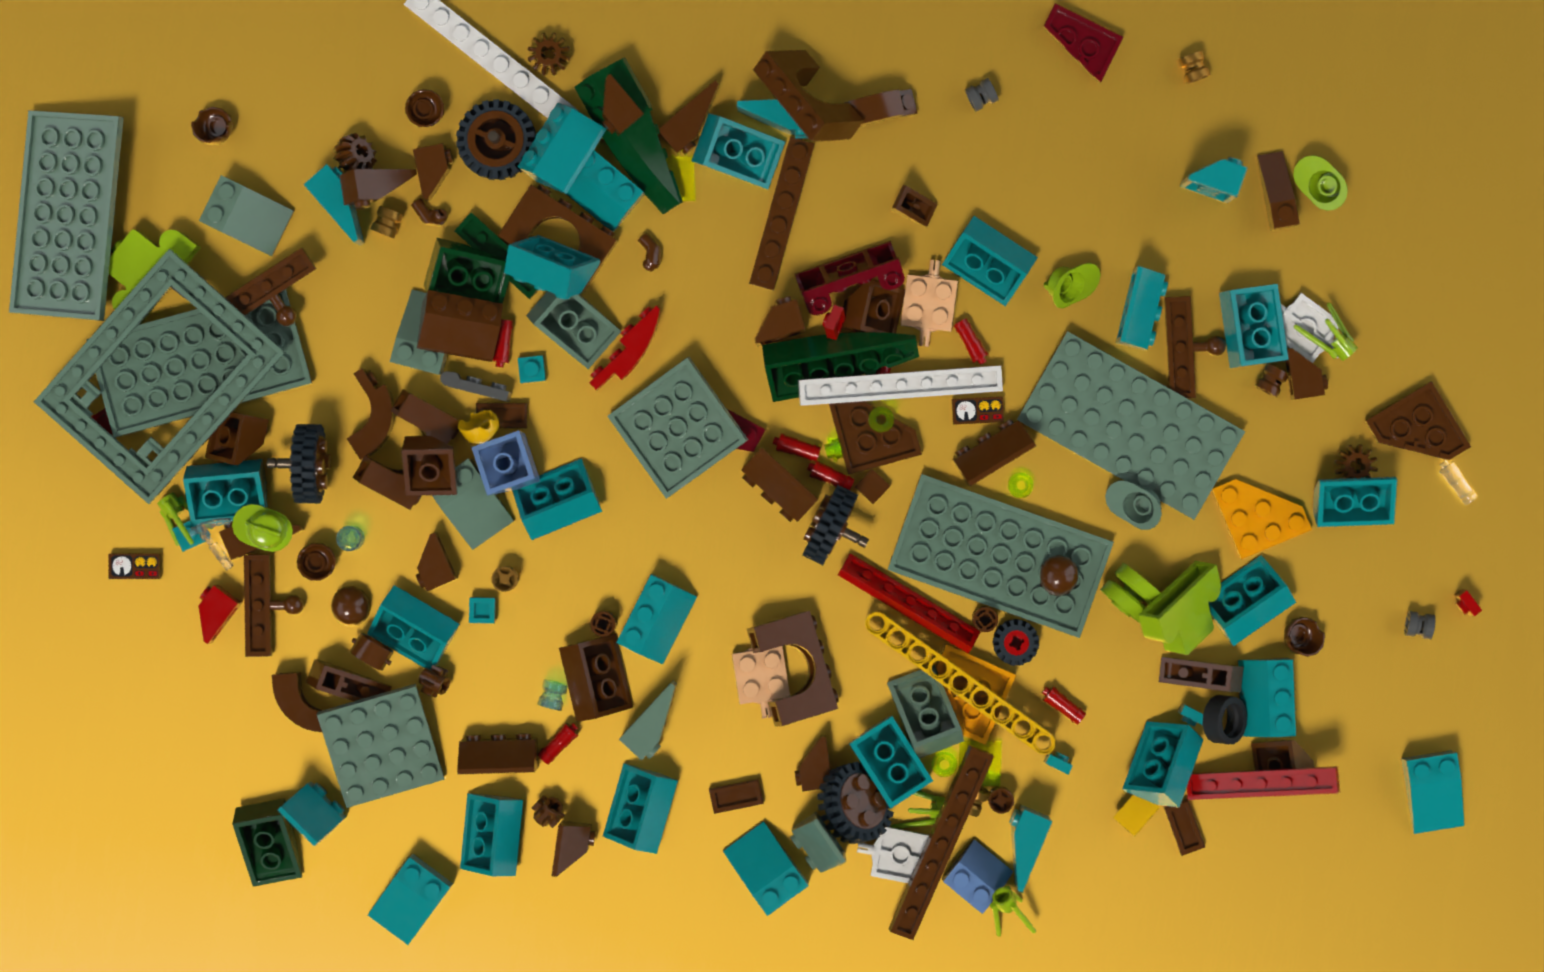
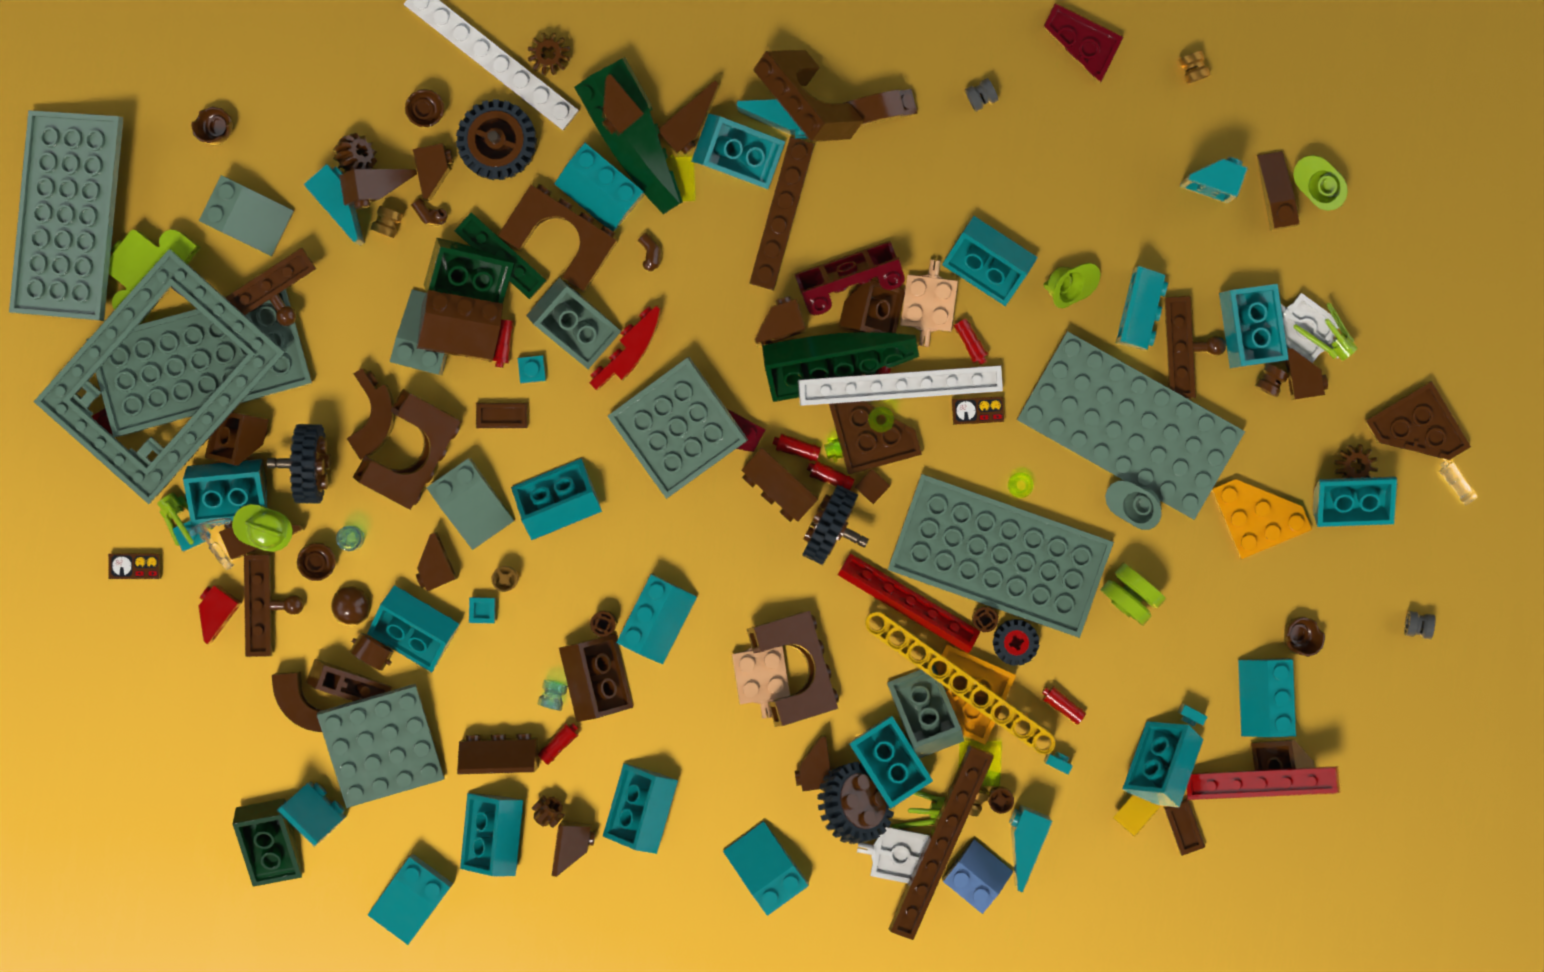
(428, 466): reddish brown slope -> none
(434, 681): reddish brown gear -> none
(474, 385): dark grey hinge -> none
(480, 427): yellow hair -> none
(506, 463): medium blue slope -> none
(550, 266): teal slope -> none
(561, 148): teal slope -> none
(647, 730): sand green slope -> none
(736, 796): reddish brown tile -> none
(819, 843): sand green slope -> none
(833, 322): red plate -> none
(914, 206): reddish brown slope -> none
(936, 764): clear neon green plate -> none
(993, 452): reddish brown slope -> none
(1006, 901): lime plant -> none
(1058, 575): reddish brown hair -> none
(1182, 612): lime brick -> none
(1201, 674): reddish brown slope -> none
(1213, 719): black tyre -> none
(1250, 600): teal slope -> none
(1434, 791): teal slope -> none
(1466, 603): red plate -> none

